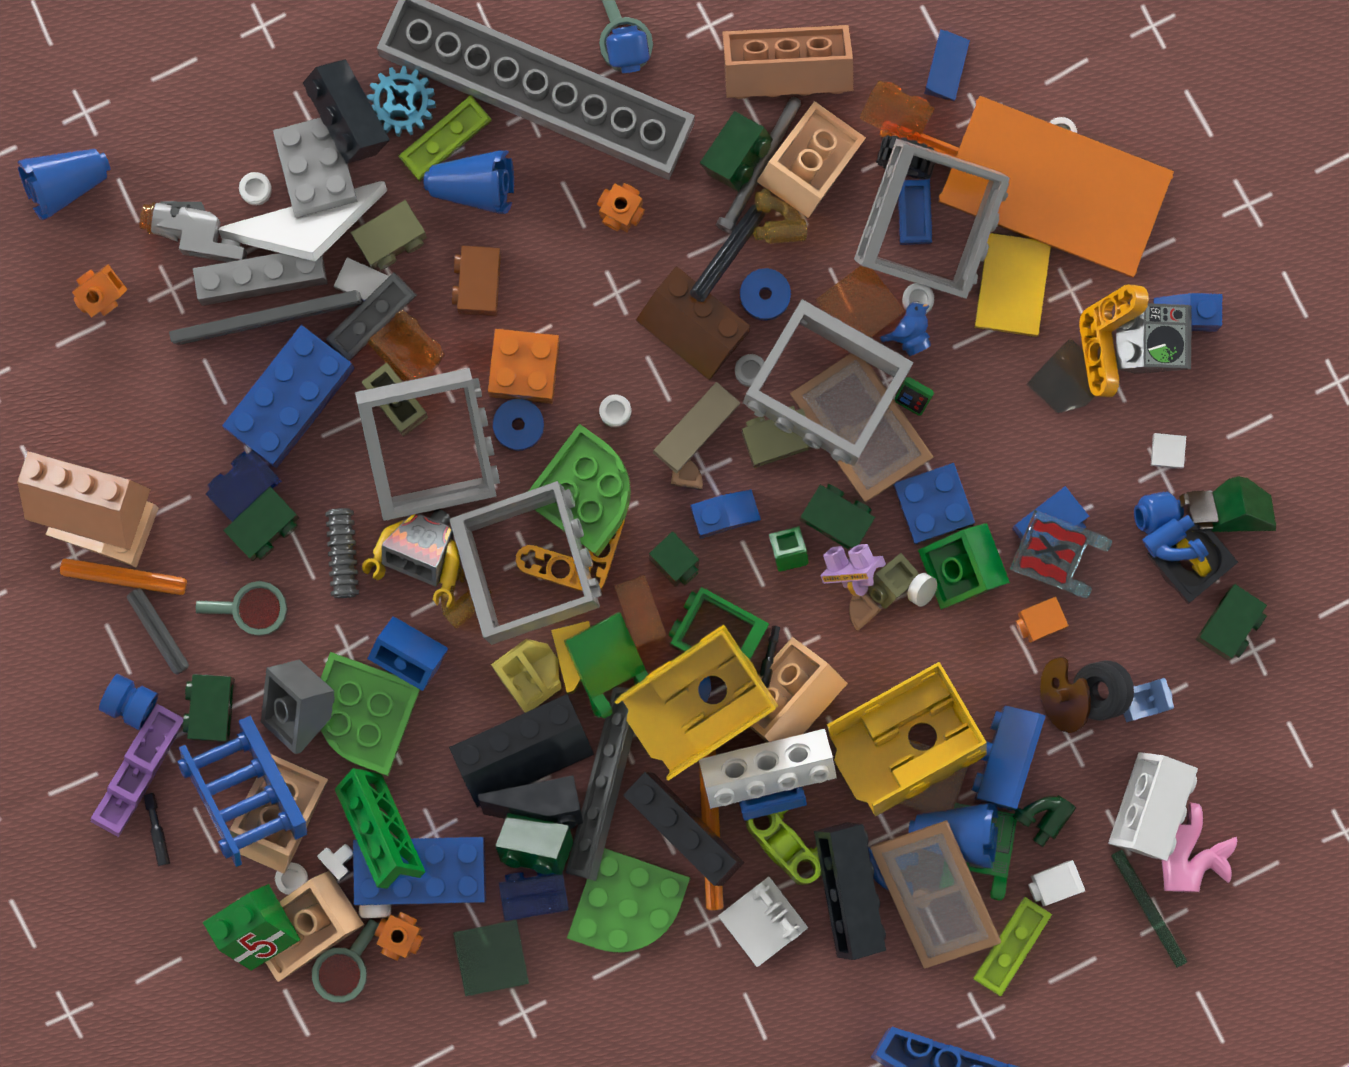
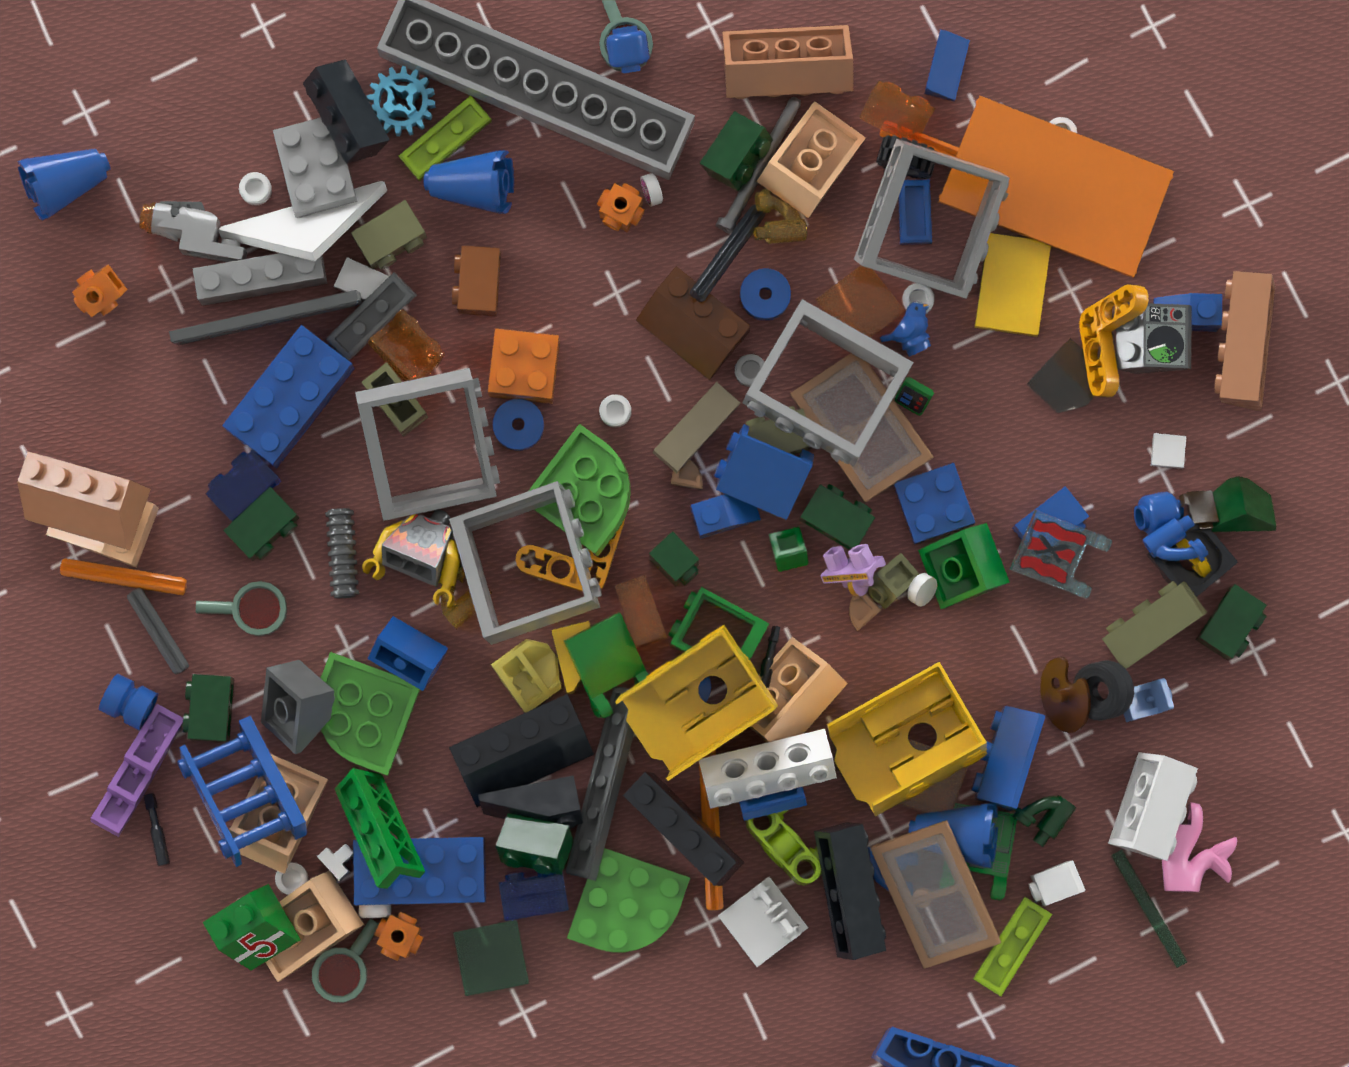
(651, 189): none -> white tile
(762, 474): none -> blue panel
(1041, 620): orange brick -> none
(1153, 623): none -> olive brick
(1246, 339): none -> nougat slope

